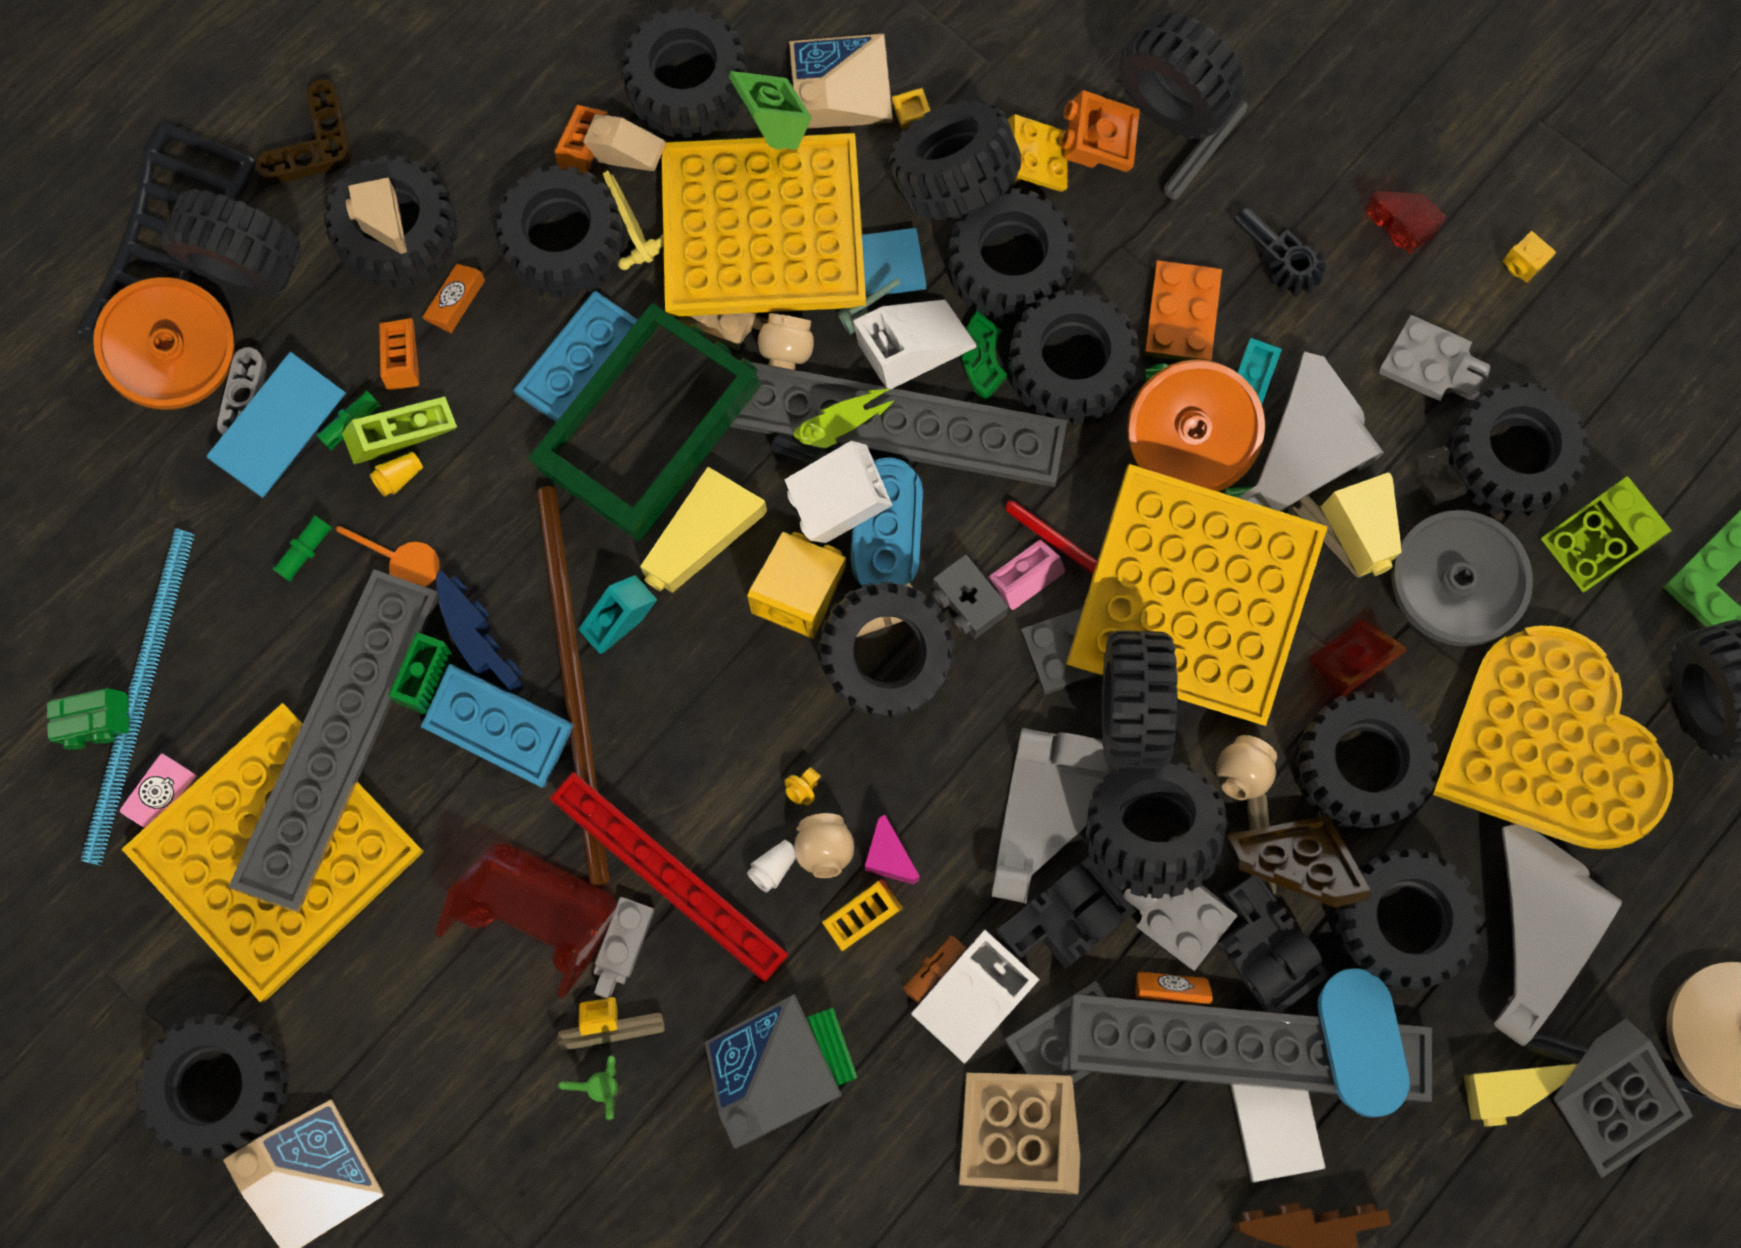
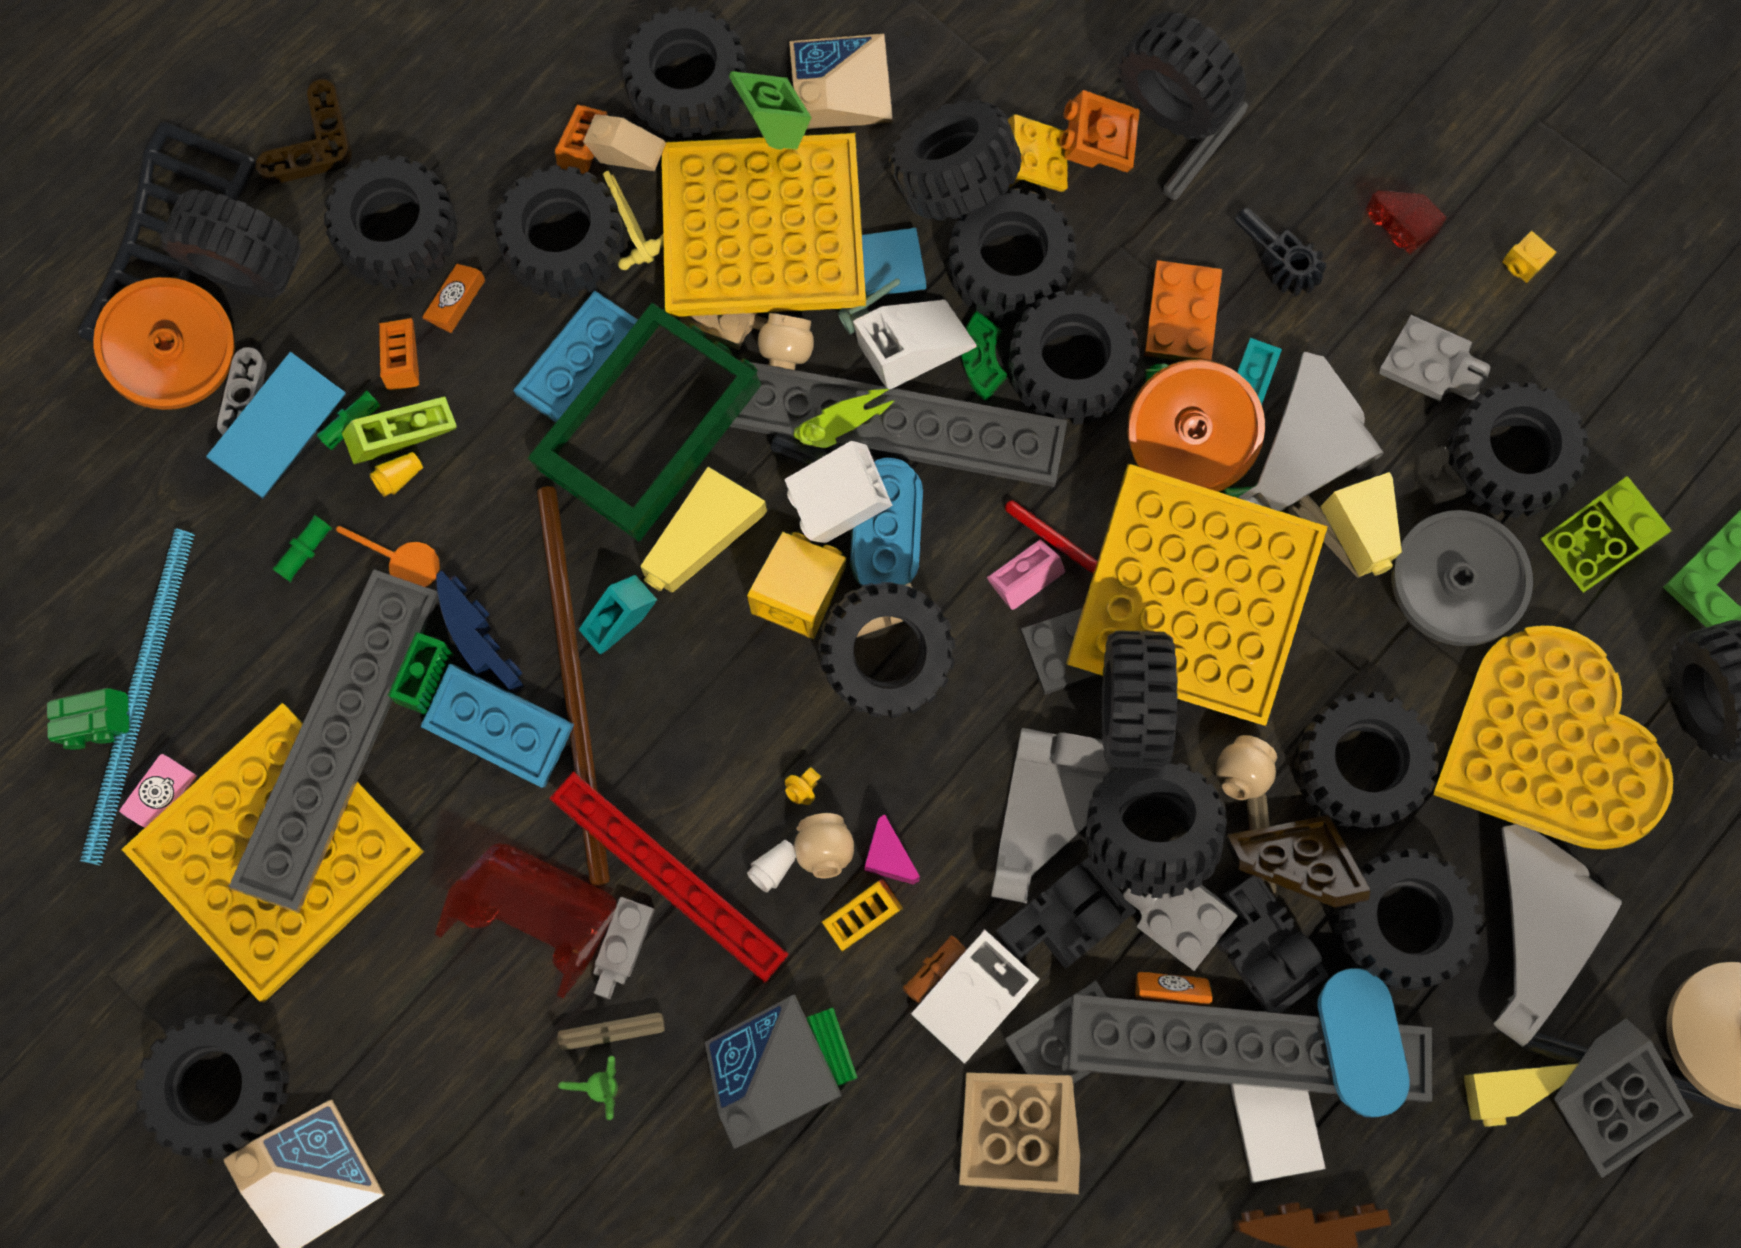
(377, 212): tan slope -> none
(598, 1016): yellow tile -> none
(910, 107): yellow tile -> none
(966, 579): dark grey brick -> none
(1356, 657): clear red slope -> none

